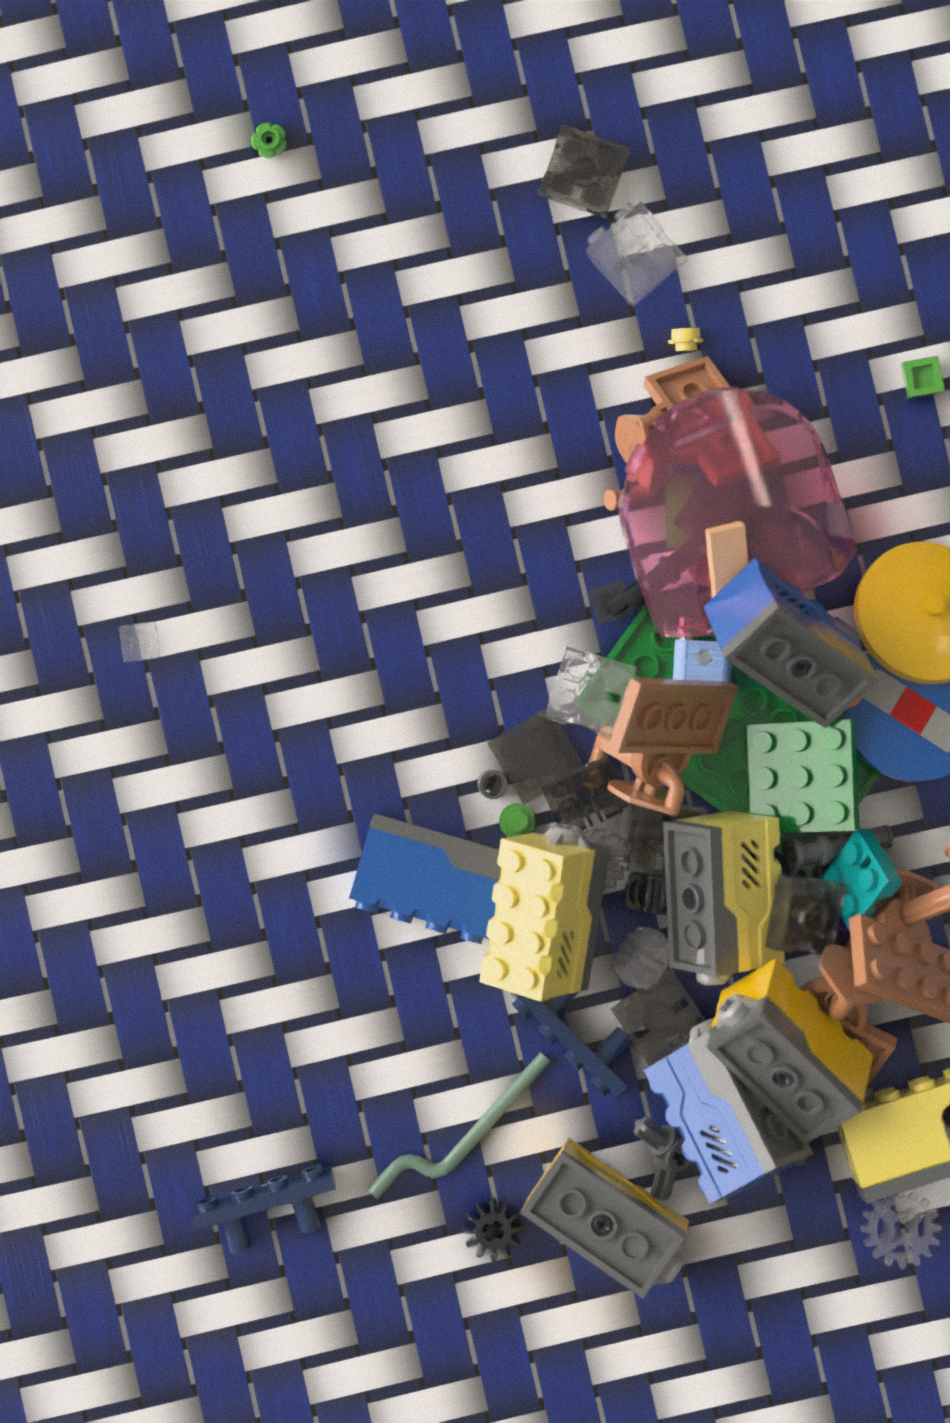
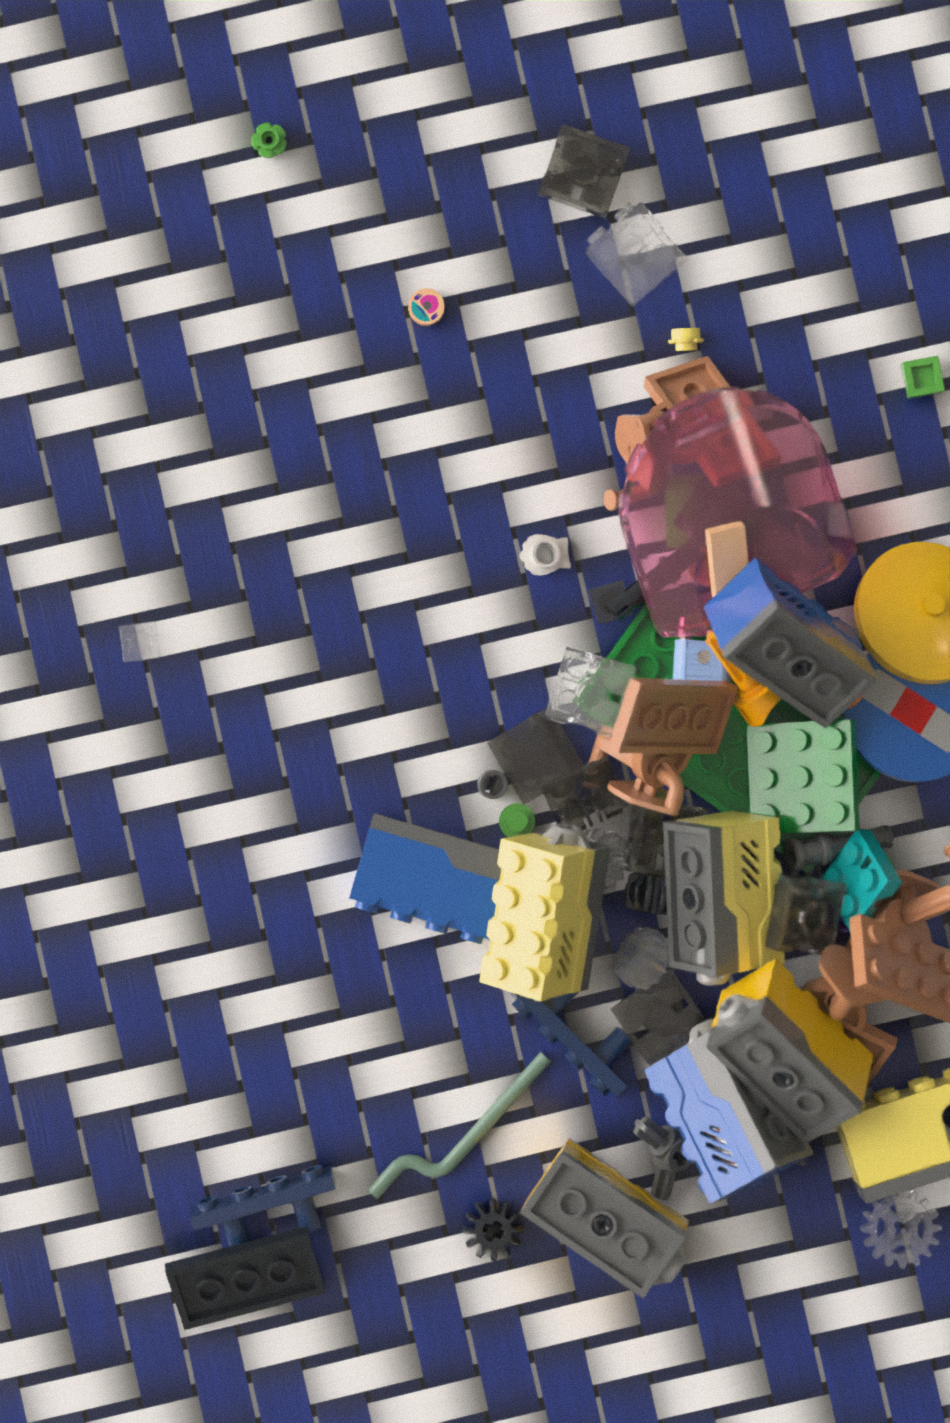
(245, 1278): none -> black plate
(426, 307): none -> tile
(545, 554): none -> white animal
(753, 698): none -> light orange piece

